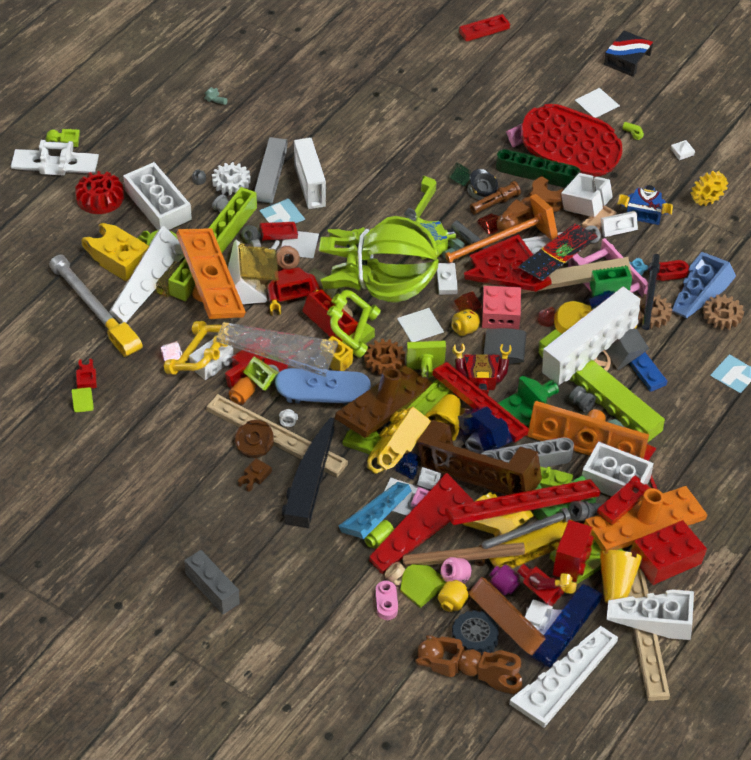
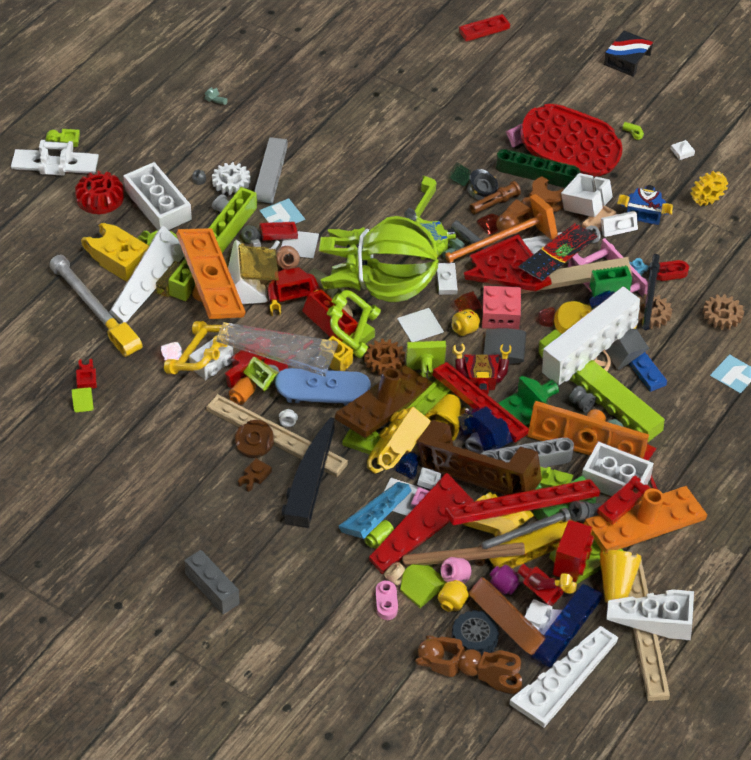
(309, 173): white piece -> none
(597, 103): white sticker -> none
(668, 552): red brick -> none
(706, 279): medium blue wedge -> none

